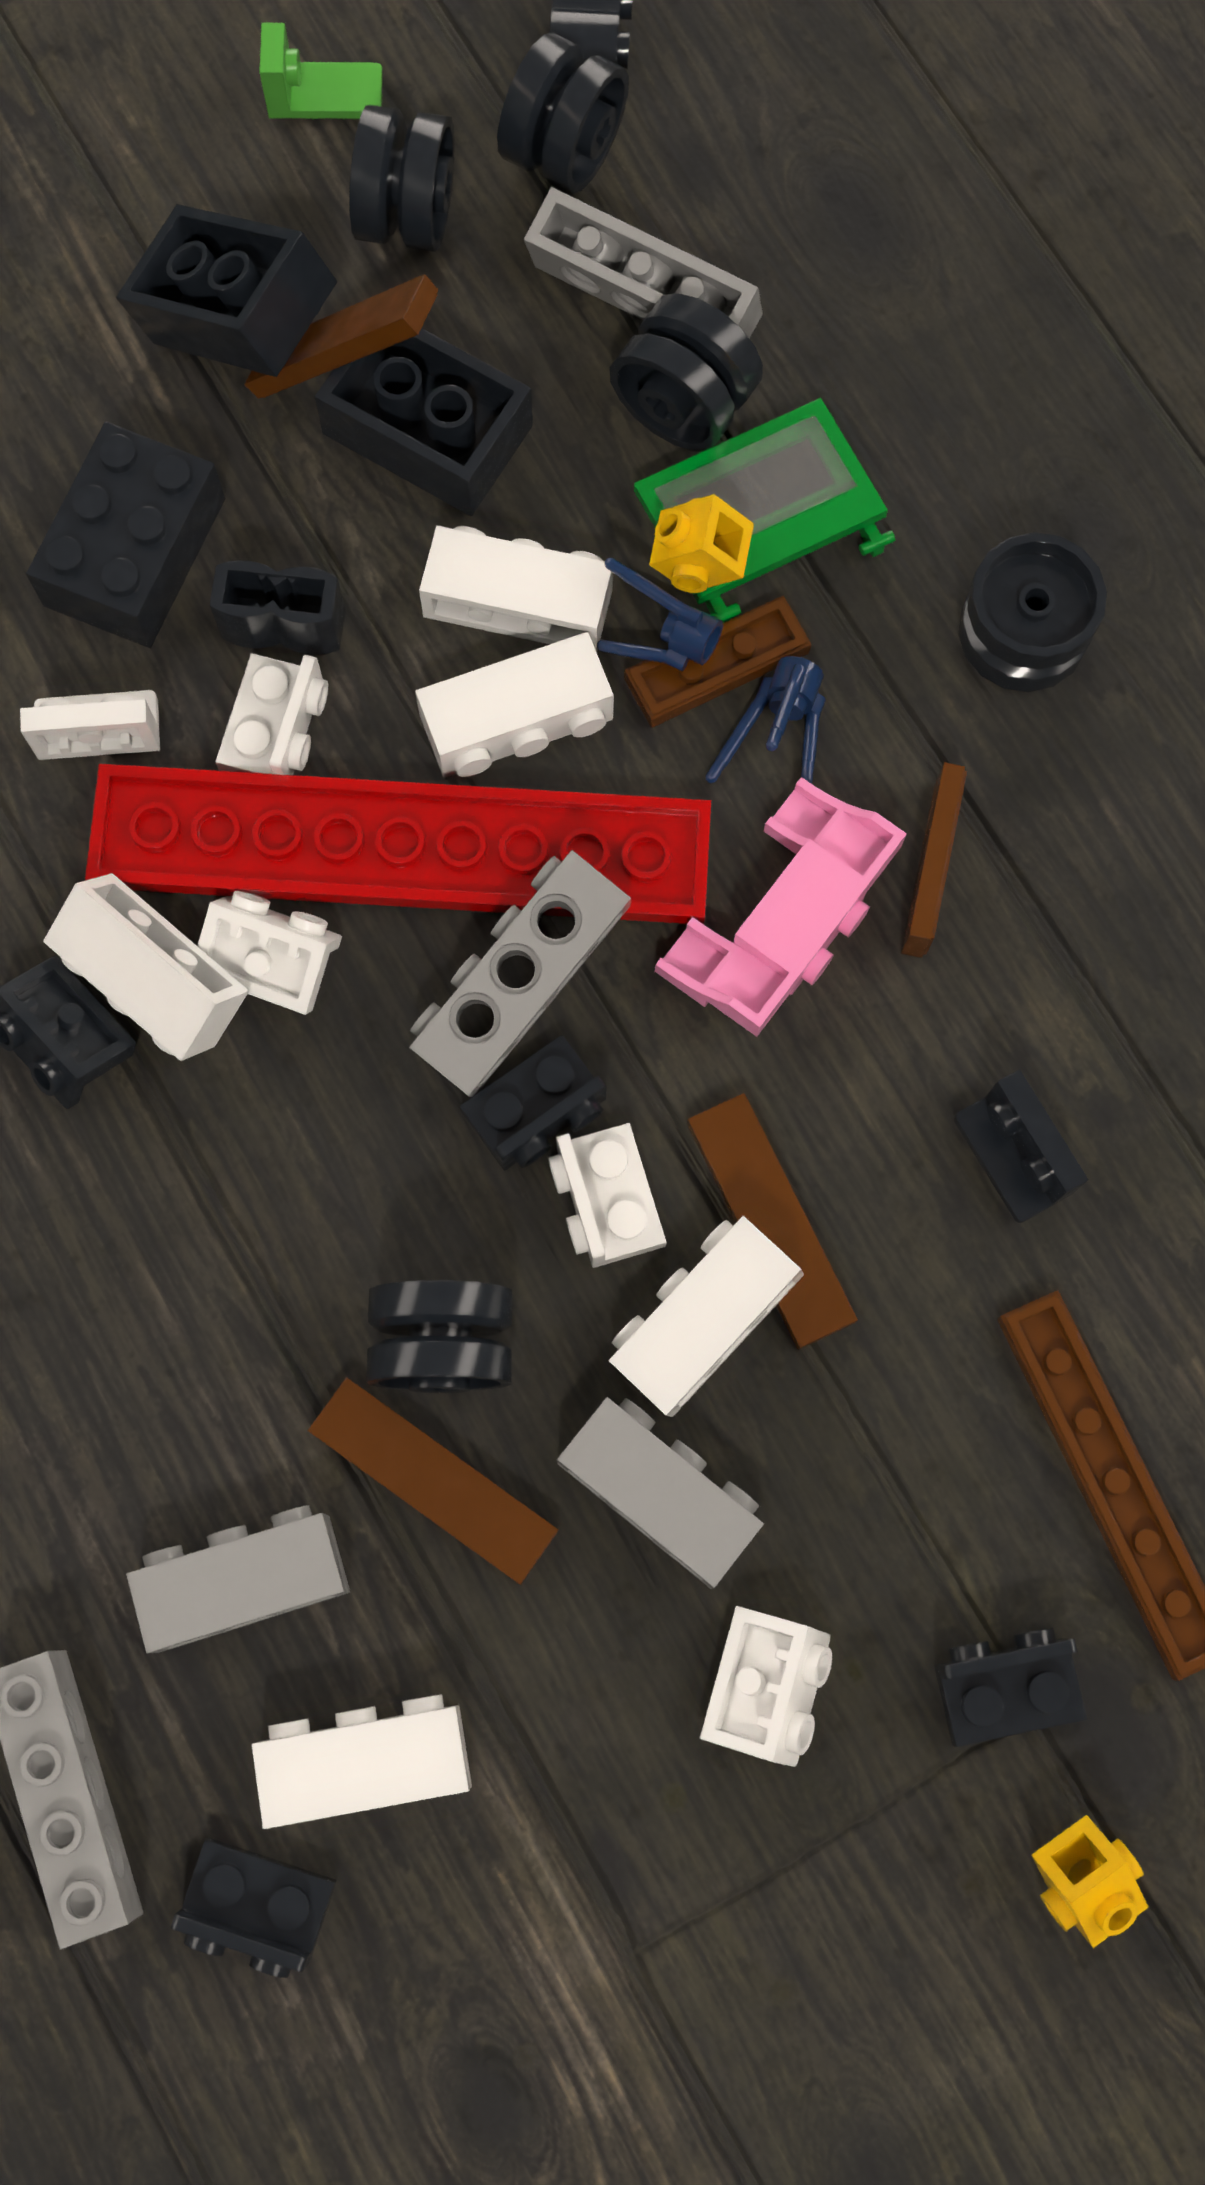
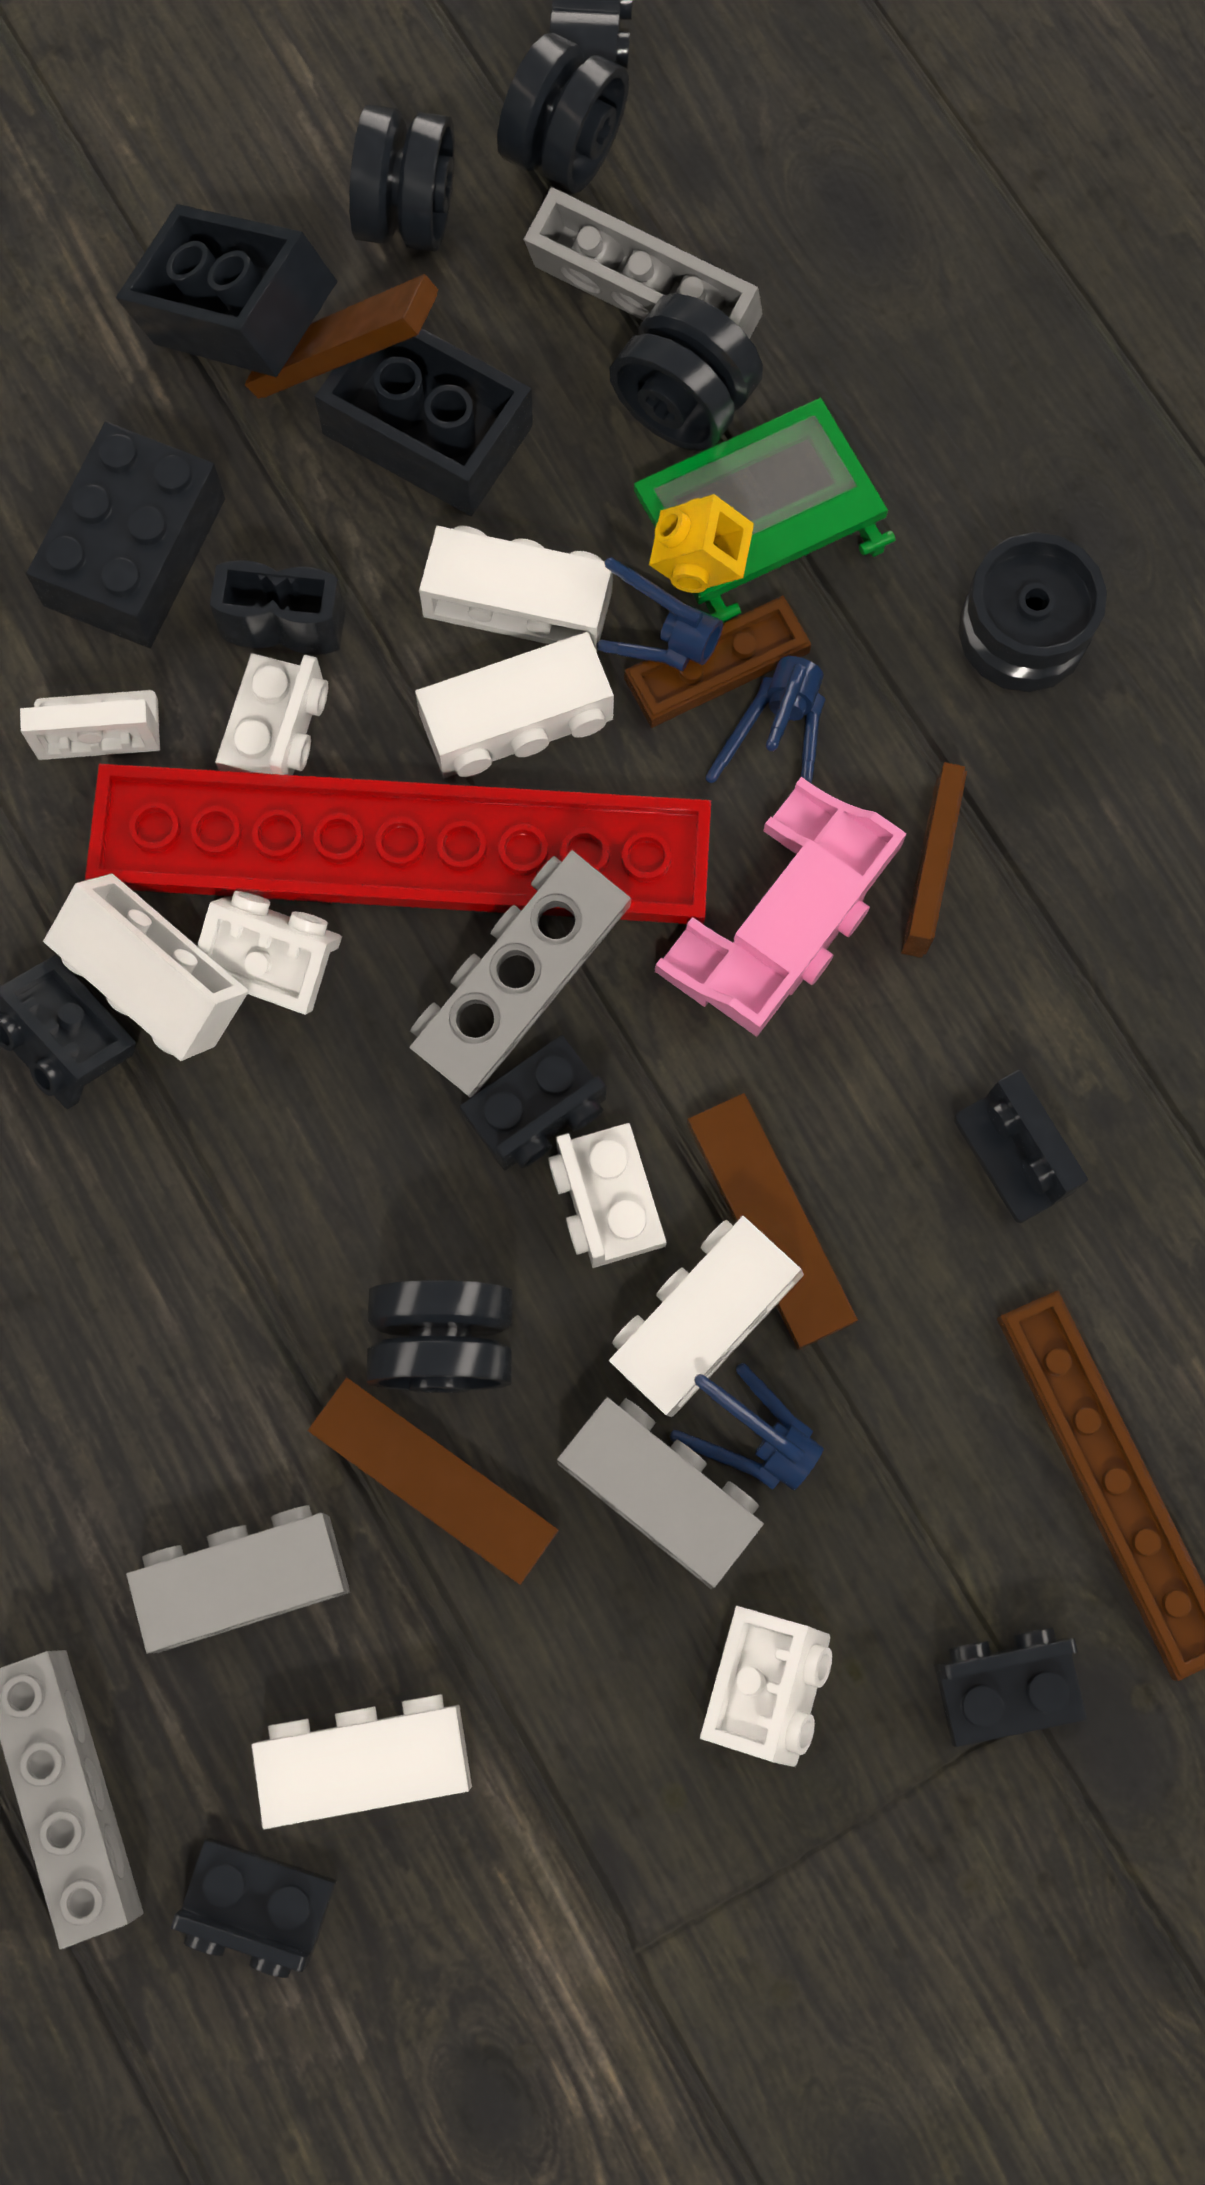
(313, 88): bright green bracket -> none
(785, 1448): none -> dark blue plant
(1090, 1882): yellow brick -> none

